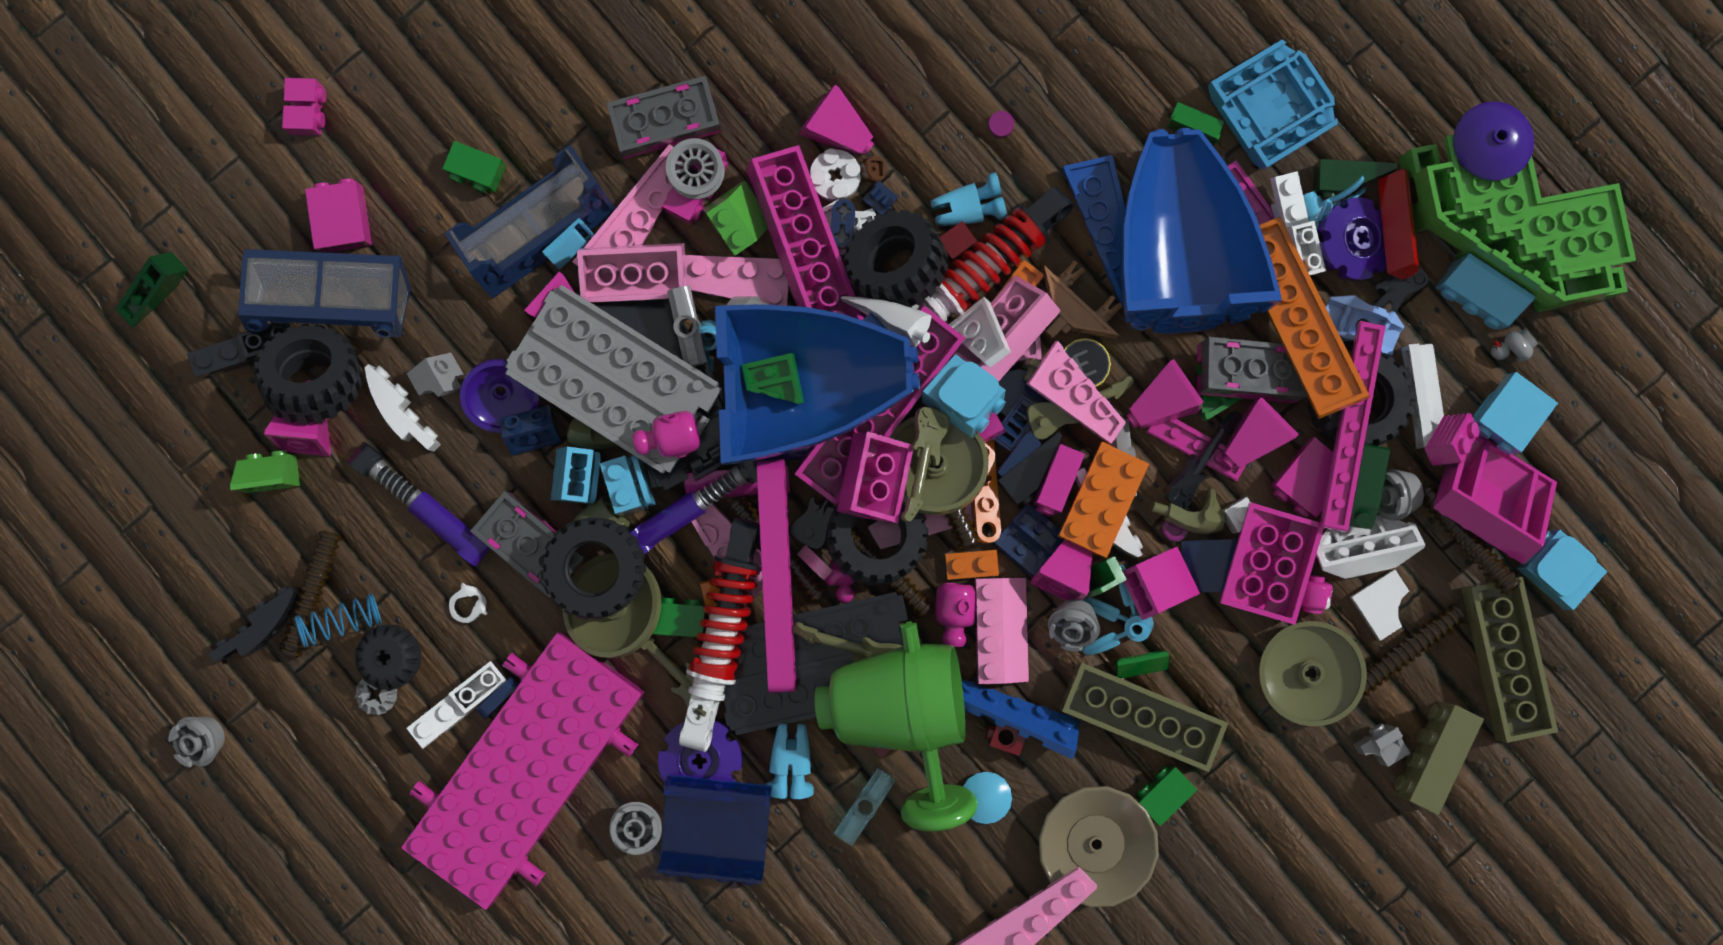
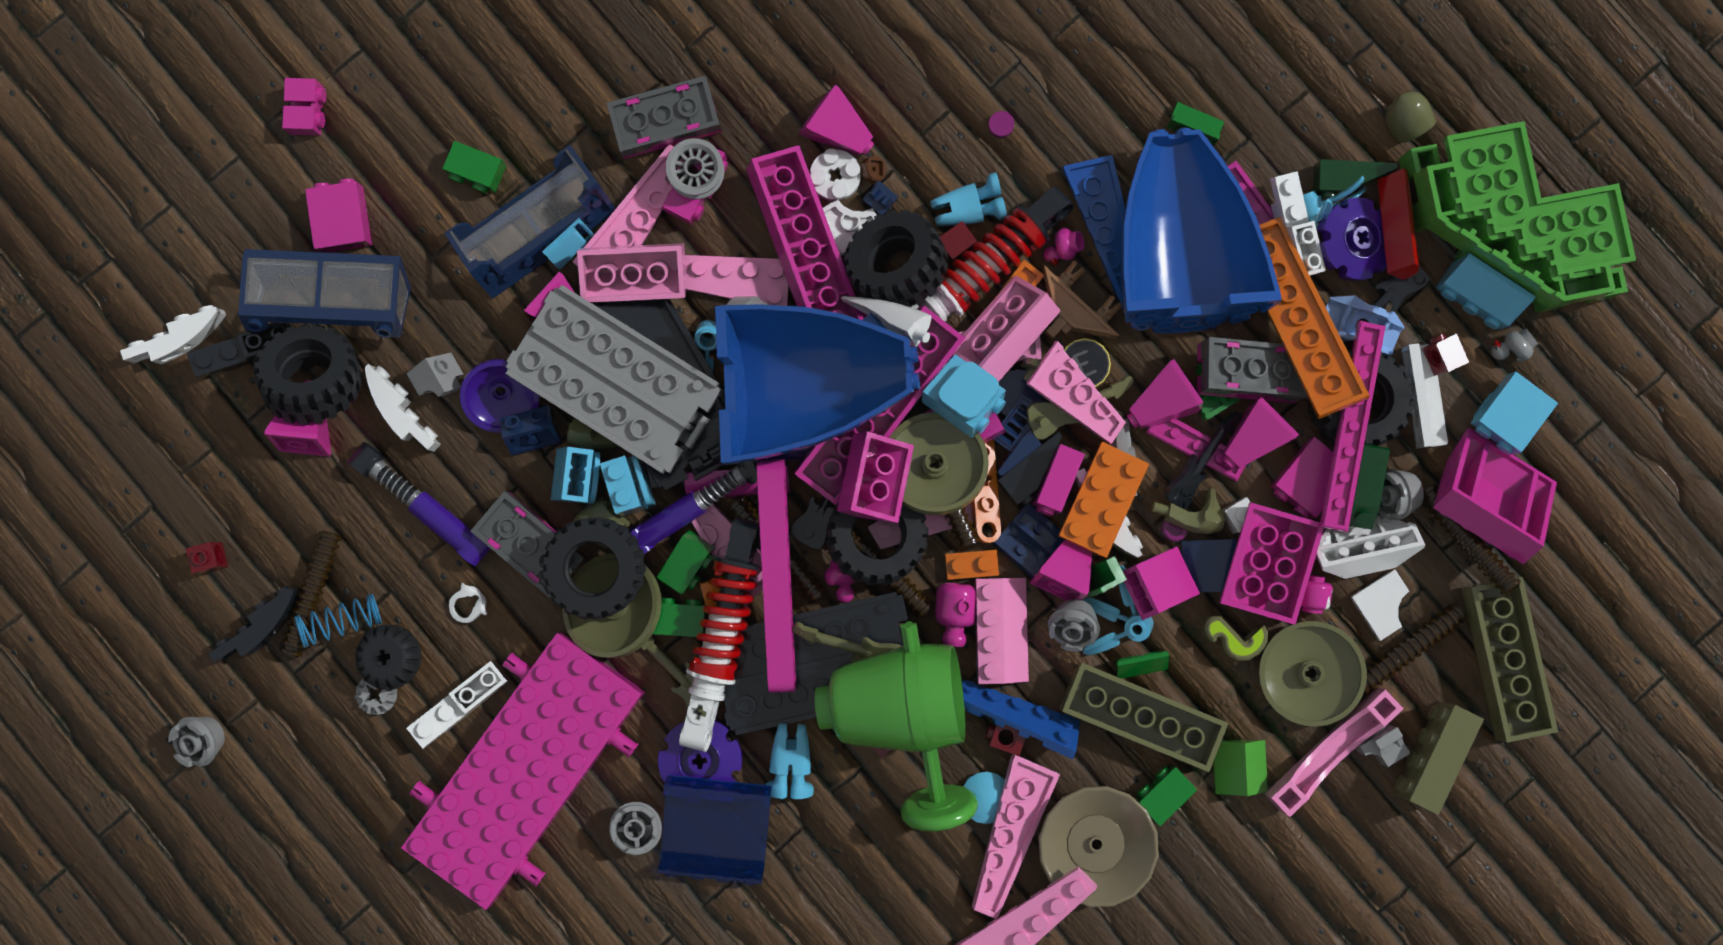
(151, 286): dark green slope -> none
(183, 335): none -> white slope
(207, 557): none -> dark red brick
(265, 473): bright green slope -> none
(498, 698): dark blue beam -> none
(670, 434): dark pink piece -> none
(682, 310): light grey piece -> none
(685, 563): none -> green brick
(737, 218): bright green slope -> none
(775, 378): green wing -> none
(814, 562): bright pink beam -> none
(848, 224): dark blue beam -> none
(855, 820): clear light blue piece -> none
(930, 429): olive piece -> none
(982, 332): white wing -> none
(1016, 820): none -> bright pink wing
(1066, 248): none -> dark pink animal
(1230, 642): none -> olive animal
(1240, 768): none -> bright green slope
(1274, 103): dark azure wedge -> none
(1305, 776): none -> bright pink arch
(1409, 116): none -> olive piece
(1444, 354): none -> brick
(1452, 439): dark pink brick -> none
(1481, 150): dark purple dish -> none
(1563, 570): medium azure brick -> none

